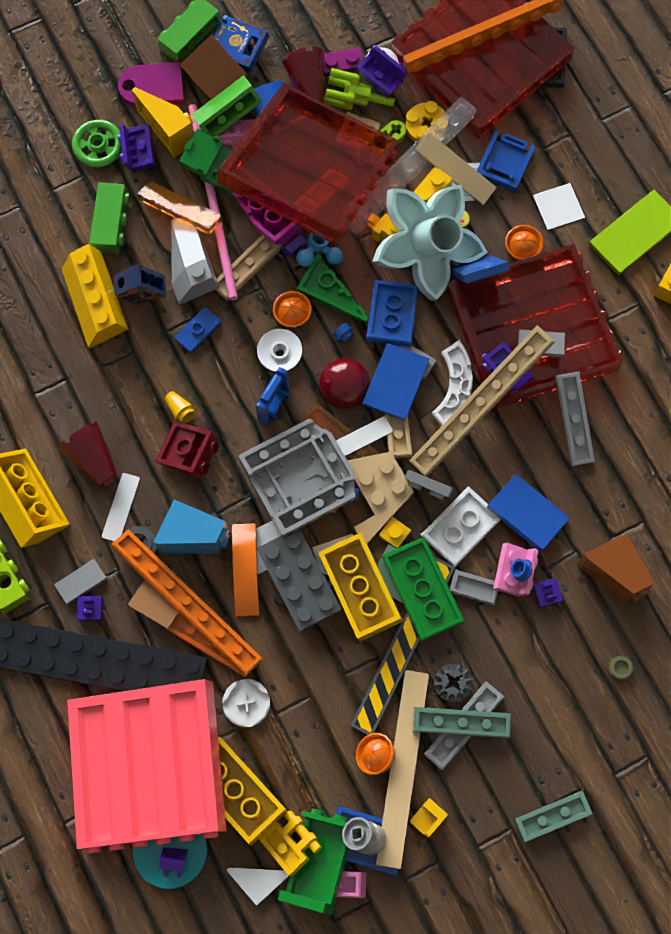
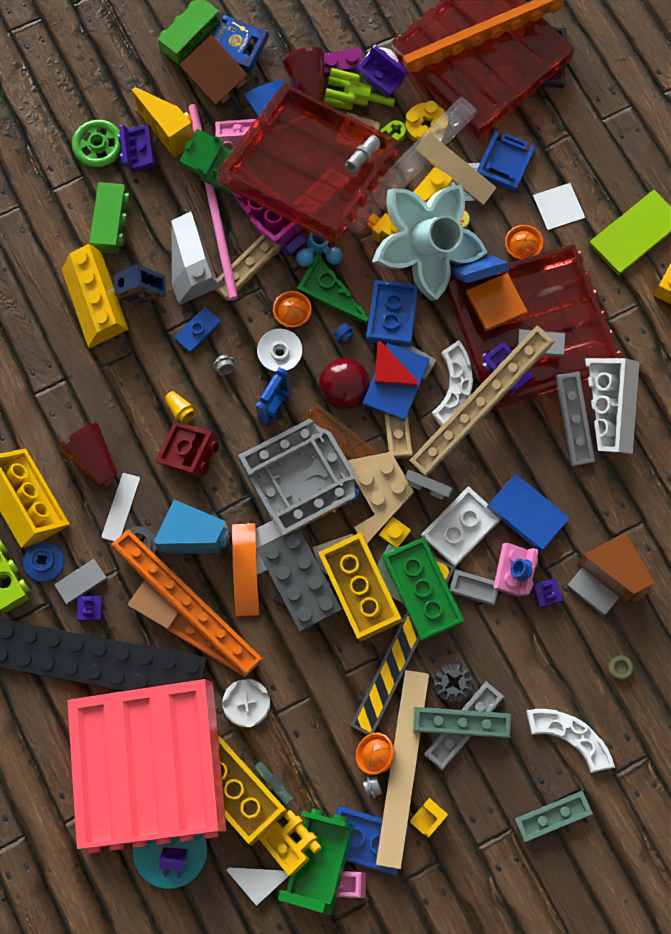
(54, 562): none -> blue piece
(157, 79): magenta tile -> none
(179, 207): clear orange tile -> none
(224, 365): none -> light grey plate
(227, 107): bright green brick -> none
(273, 782): none -> clear light blue bar
(362, 154): none -> light grey pin
(363, 836): light grey wheel -> none
(364, 435): white sticker -> none
(372, 786): none -> light grey plate
(390, 369): none -> red tile
(496, 302): none -> orange tile
(573, 731): none -> white tile
(593, 591): none -> light grey tile
(614, 400): none -> white wedge

